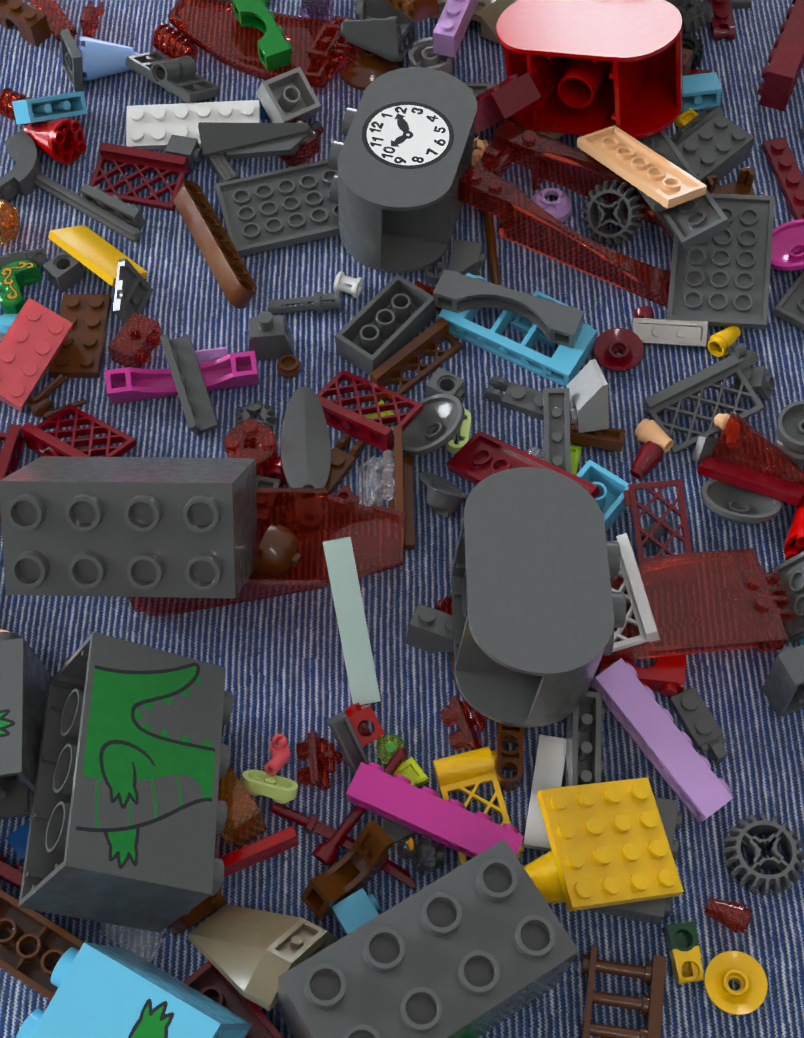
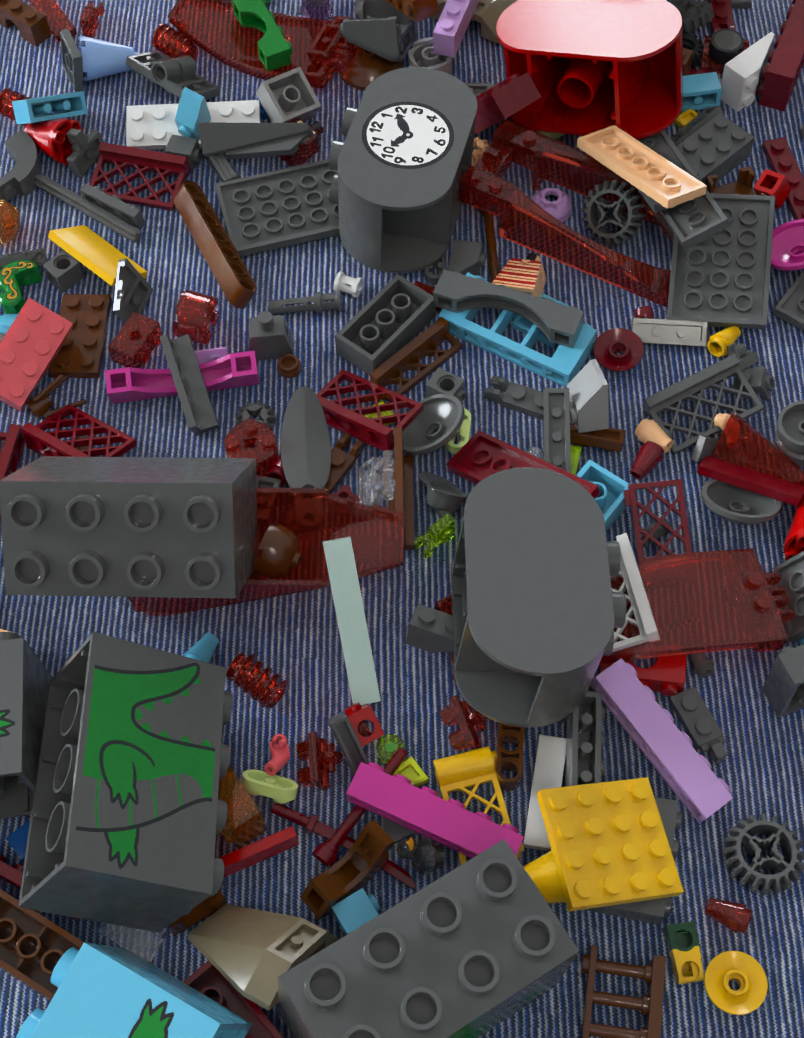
(84, 150): none -> dark grey hinge
(190, 112): none -> medium azure slope
(195, 316): none -> clear red brick
(204, 648): none -> medium azure cone
(255, 681): none -> clear red piece
(439, 532): none -> clear neon green plate
(523, 275): none -> light nougat torso
(702, 665): none -> dark grey pin
(722, 48): none -> piece
(744, 73): none -> white slope
(773, 185): none -> red brick

